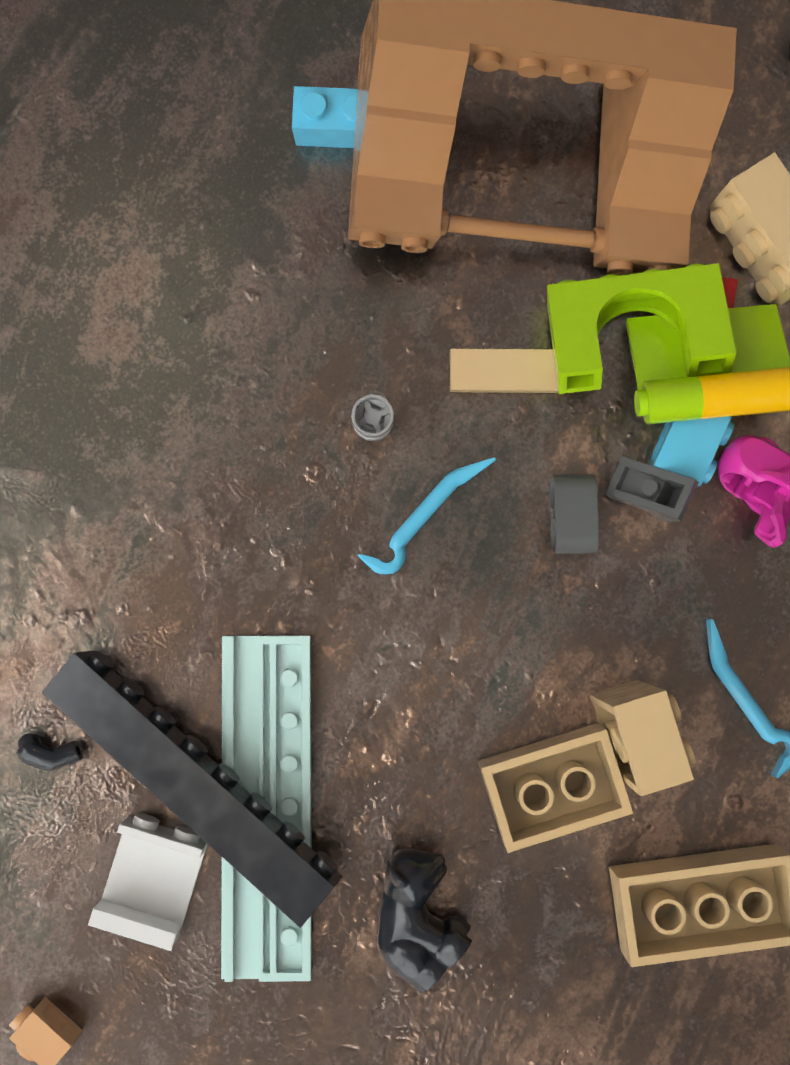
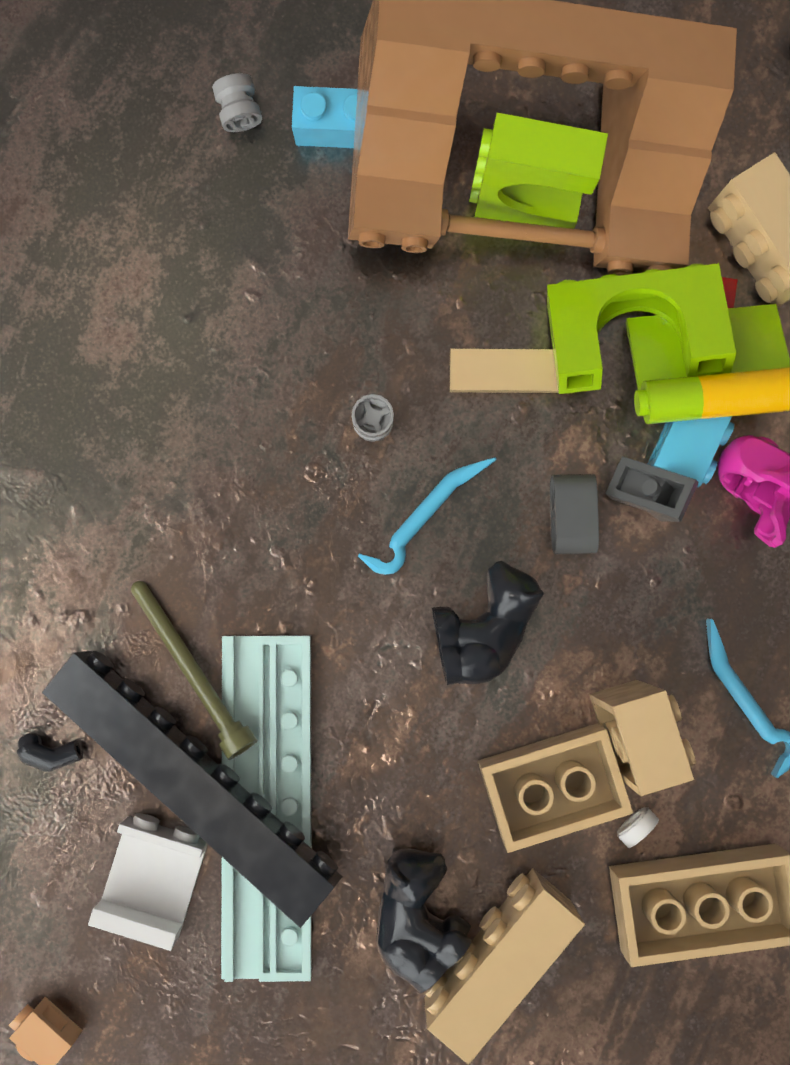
(233, 735): none -> olive piece
(238, 107): none -> light grey wheel
(484, 646): none -> black animal
(501, 964): none -> tan brick
(536, 171): none -> lime arch
(637, 827): none -> white tile

